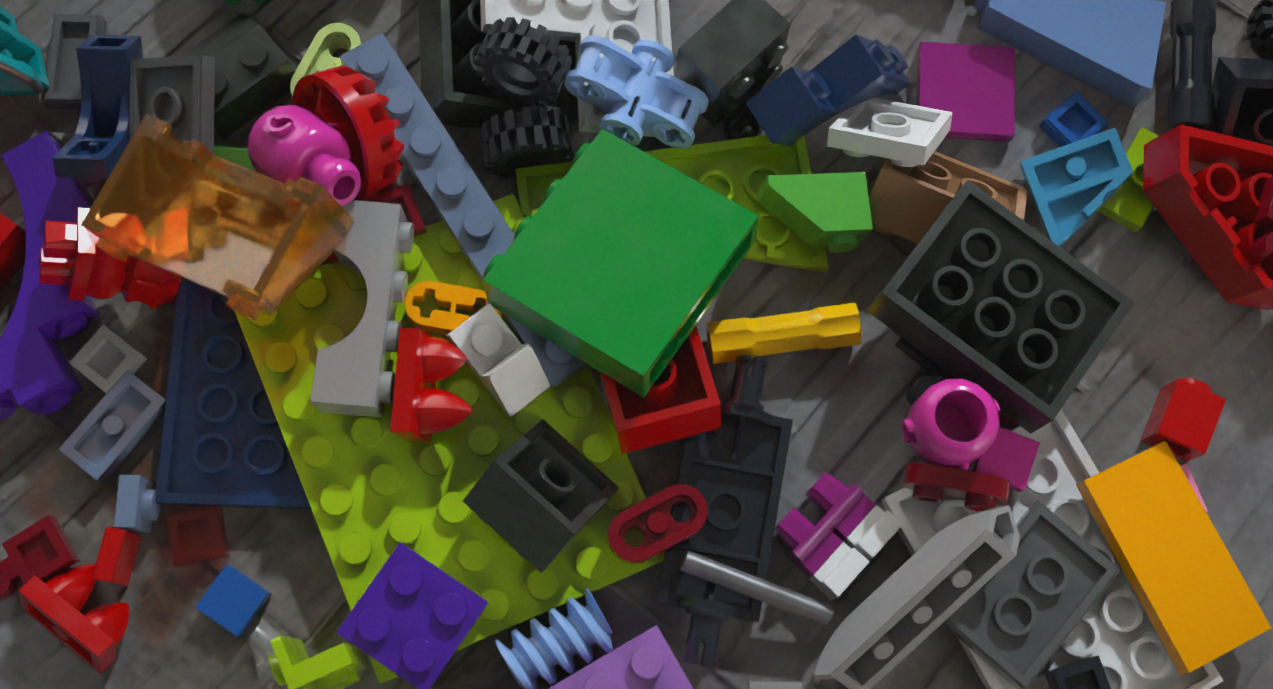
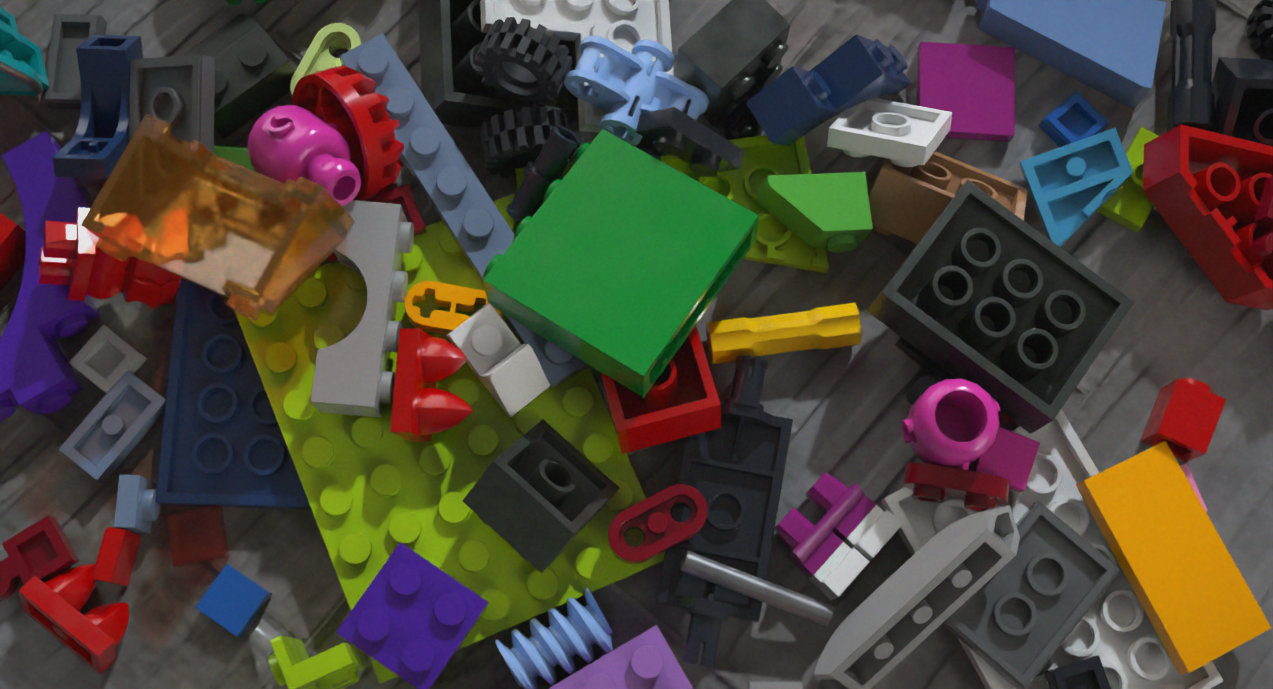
(543, 172): none -> black pin
(681, 136): none -> black plate

